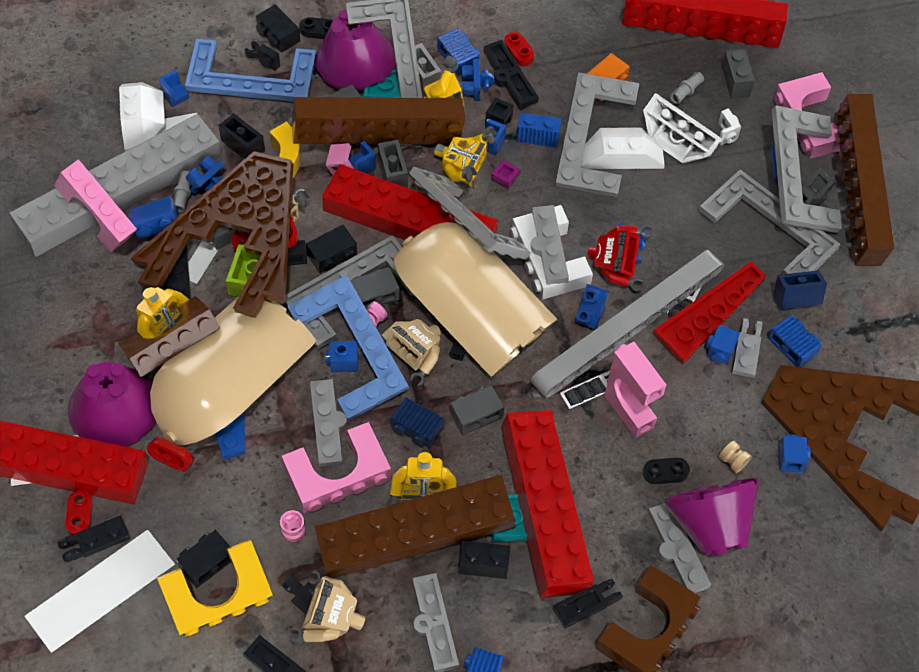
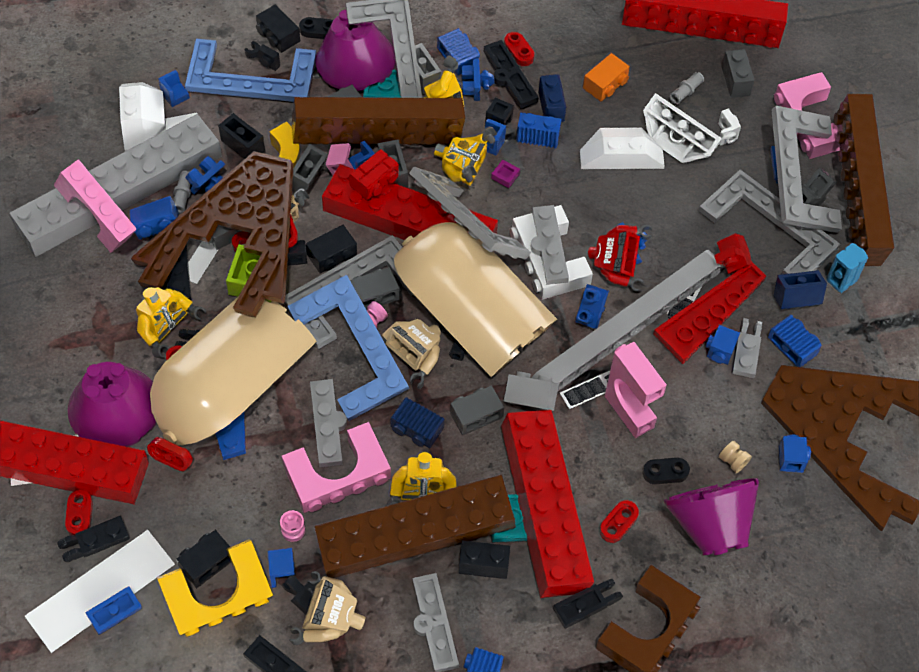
(113, 610): none -> blue plate
(150, 353): arch -> none
(280, 564): none -> blue panel
(307, 168): none -> dark grey brick
(343, 356): blue brick -> none
(374, 174): none -> red brick
(531, 392): none -> light grey brick
(552, 97): none -> dark blue brick
(570, 173): light grey plate -> none
(618, 522): none -> red plate
(678, 549): light grey hinge -> none
(733, 253): none -> red brick
(847, 267): none -> dark azure brick

